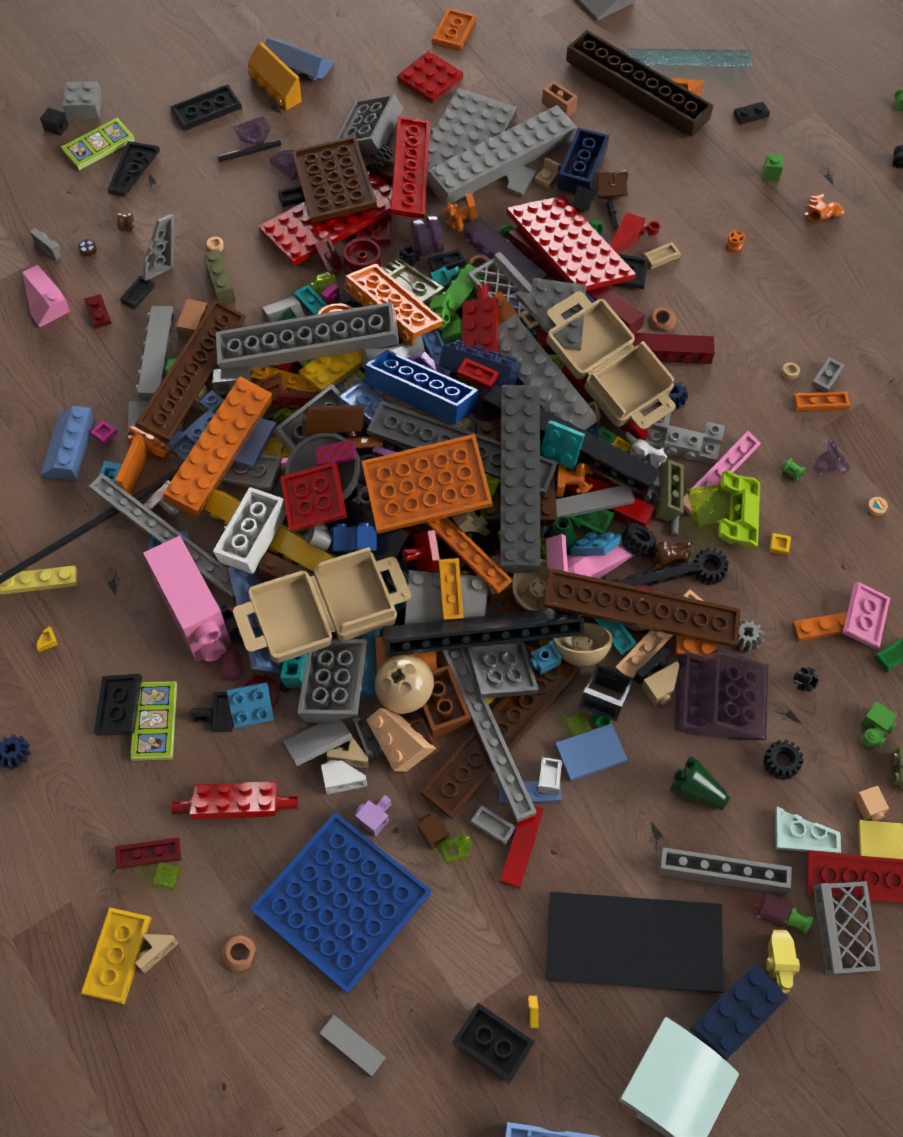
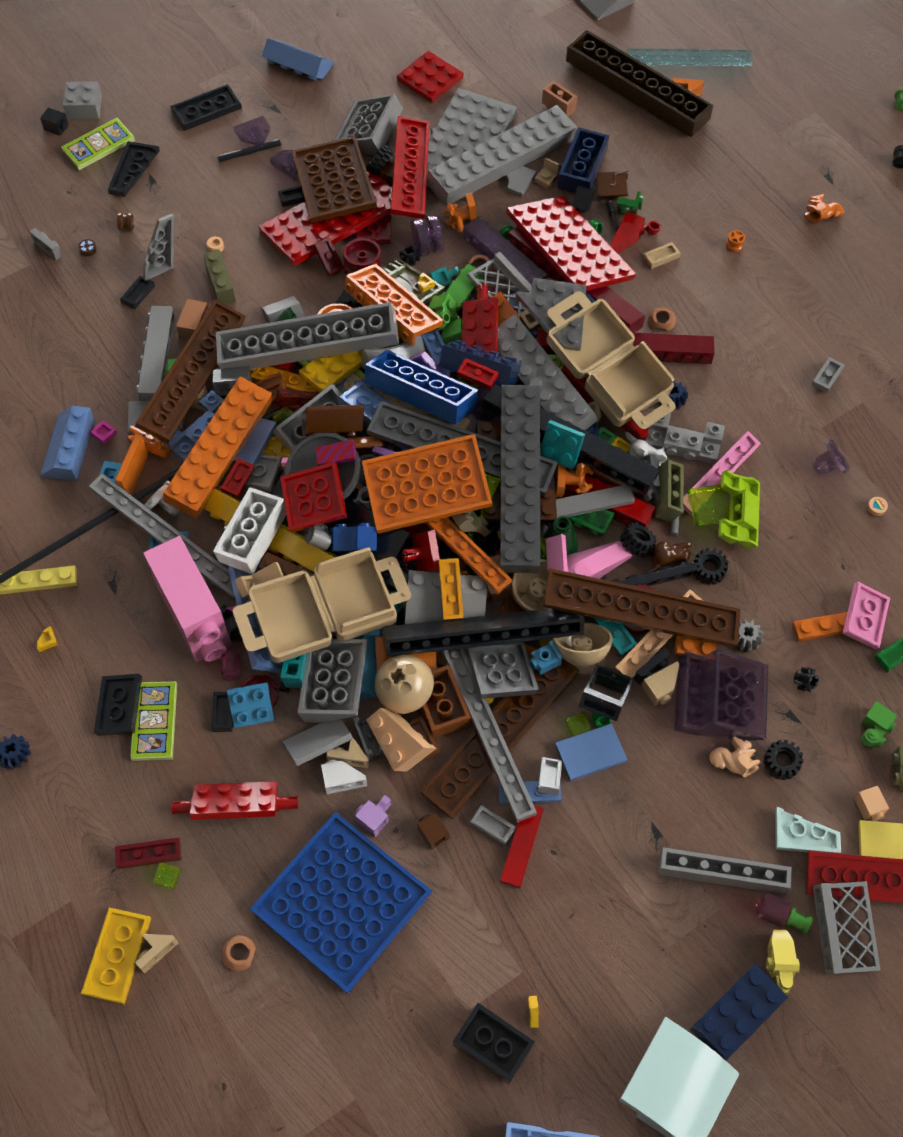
(43, 297): bright pink wedge -> none
(97, 311): dark red plate -> none
(201, 714): black slope -> none
(237, 478): none -> red plate
(266, 574): none -> tan bracket
(274, 77): light orange slope -> none
(310, 299): teal plate -> none
(322, 282): clear neon green head -> none
(331, 294): dark pink plate -> none
(353, 1045): light grey tile -> none
(425, 283): none -> yellow tile
(449, 260): black plate -> none
(454, 29): orange tile -> none
(463, 843): clear neon green bracket -> none
(596, 544): dark azure plate -> none
(628, 205): none -> green bracket
(635, 942): black tile -> none
(639, 266): black plate -> none
(699, 785): dark green cone -> none
(737, 761): none -> light nougat animal
(751, 112): black plate -> none
(772, 167): bright green brick -> none
(780, 544): yellow tile -> none
(790, 371): tan tile -> none
(793, 469): bright green bush -> none
(821, 401): orange tile -> none

